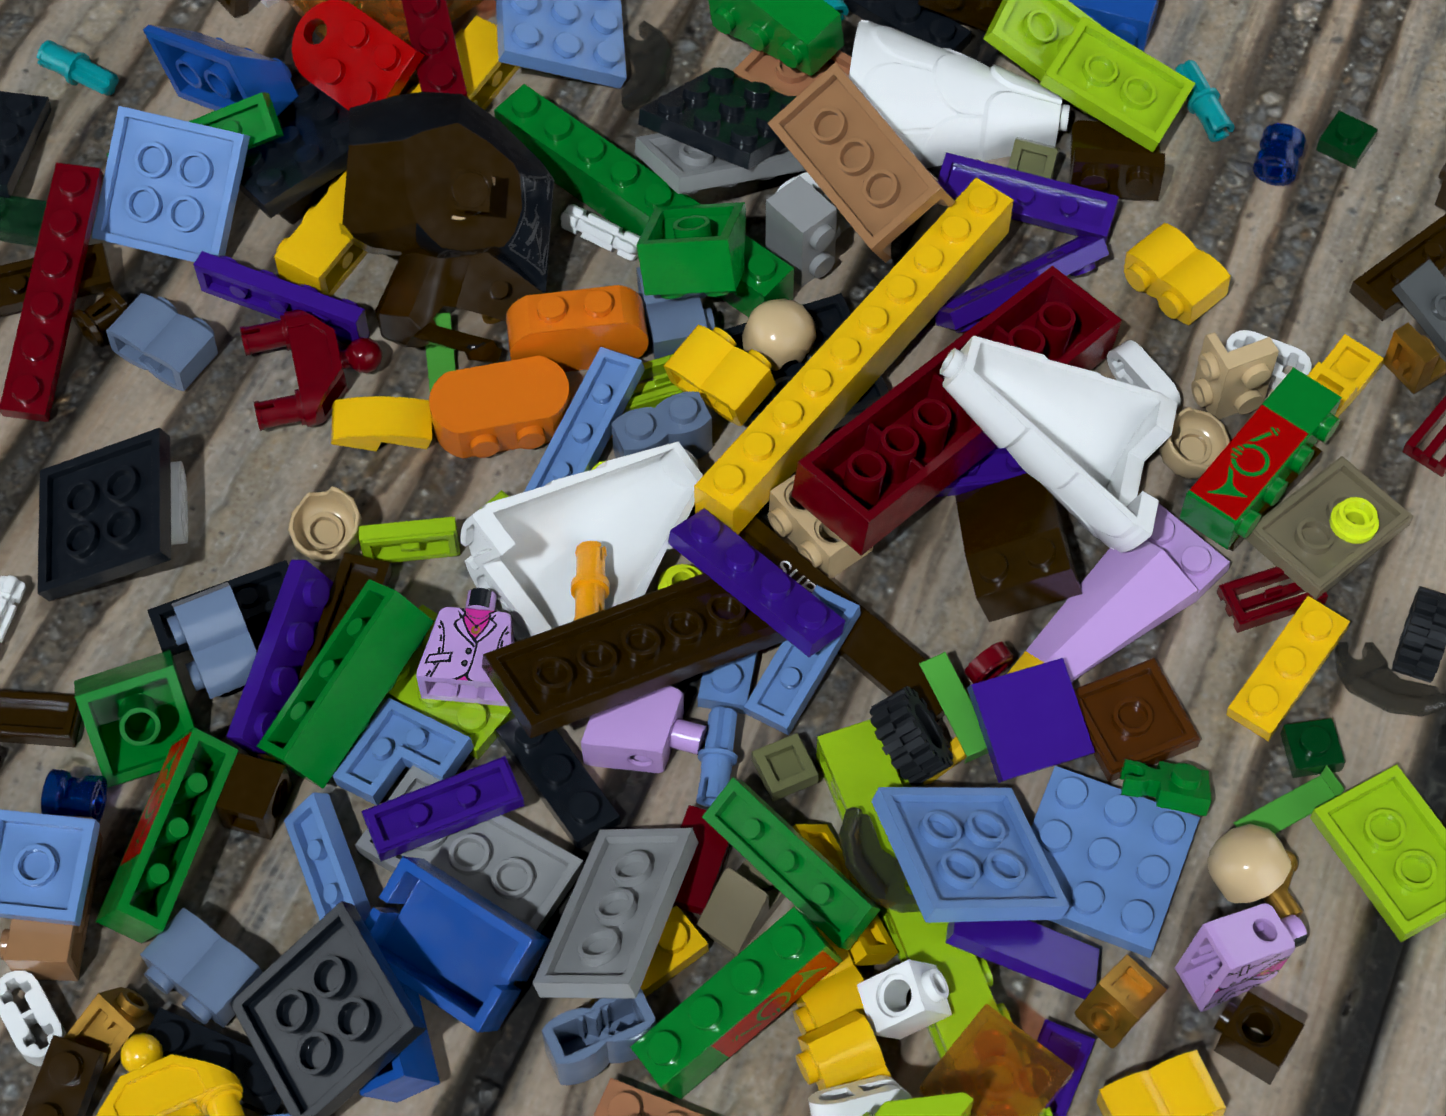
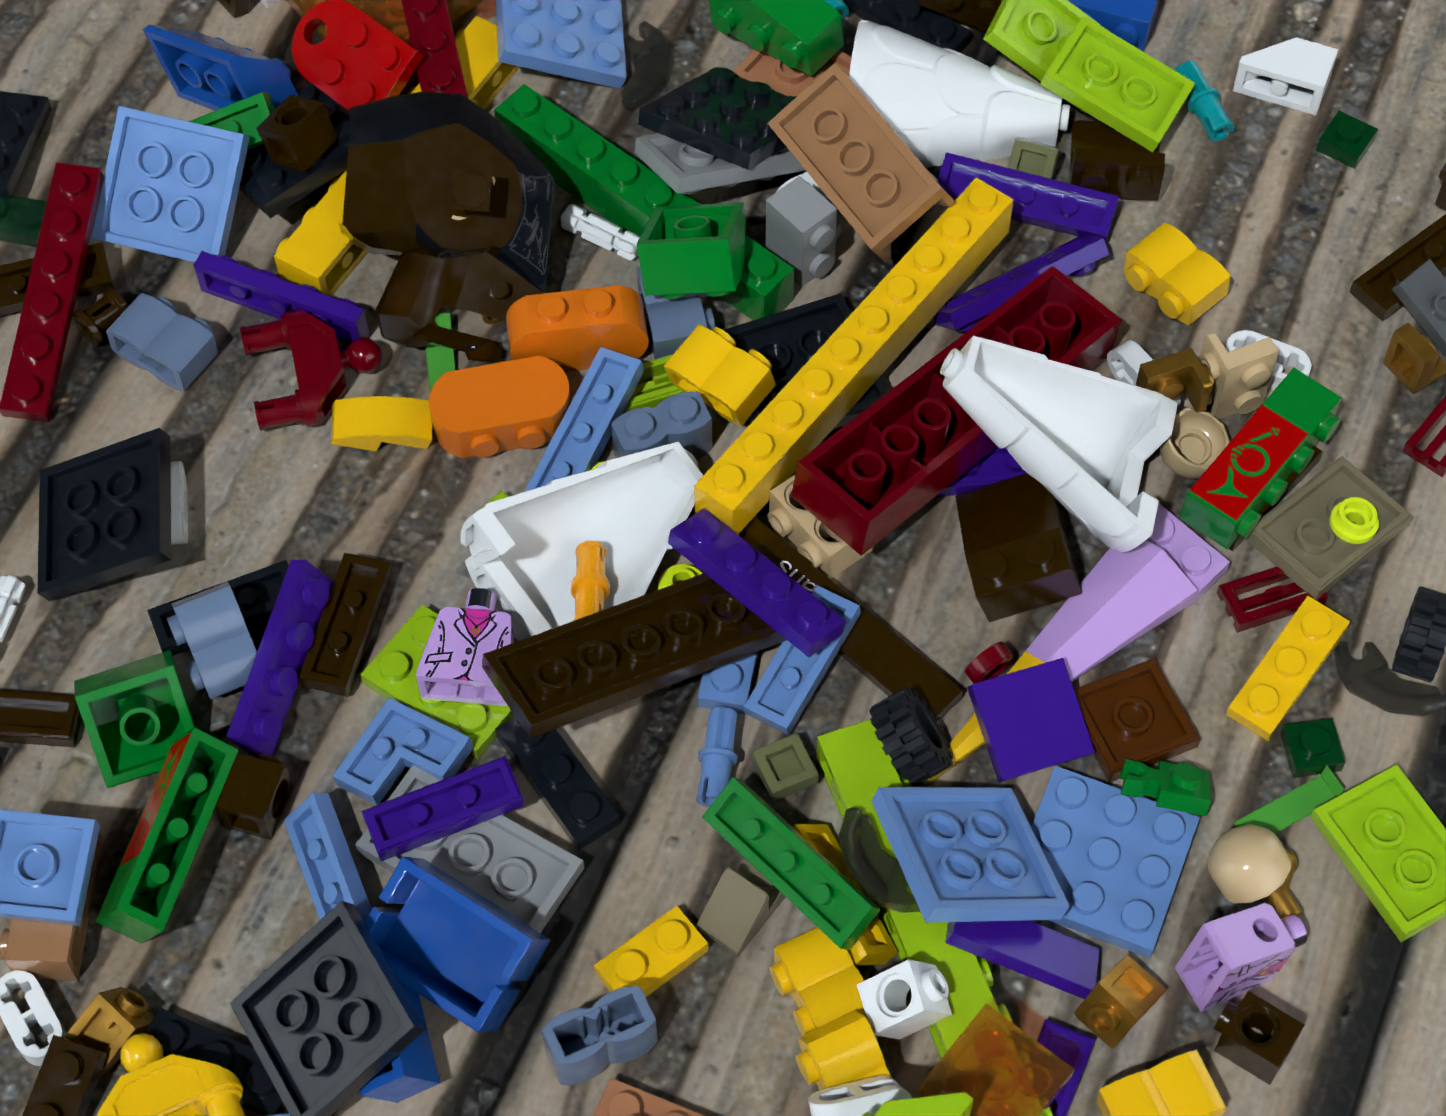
(74, 796): clear blue wheel -> none
(76, 68): teal axle -> none
(199, 967): sand blue brick -> none
(297, 132): none -> dark brown brick
(325, 525): tan hair -> none
(346, 683): green brick -> none
(410, 540): lime tile -> none
(616, 914): light grey plate -> none
(641, 733): lavender torso -> none
(705, 864): dark red tile -> none
(736, 1003): green brick -> none
(780, 331): tan hair -> none
(955, 704): bright green piece -> none
(1178, 375): none -> pearl gold bracket
(1279, 154): clear blue wheel -> none
(1287, 74): none -> white slope
(1347, 370): yellow slope -> none

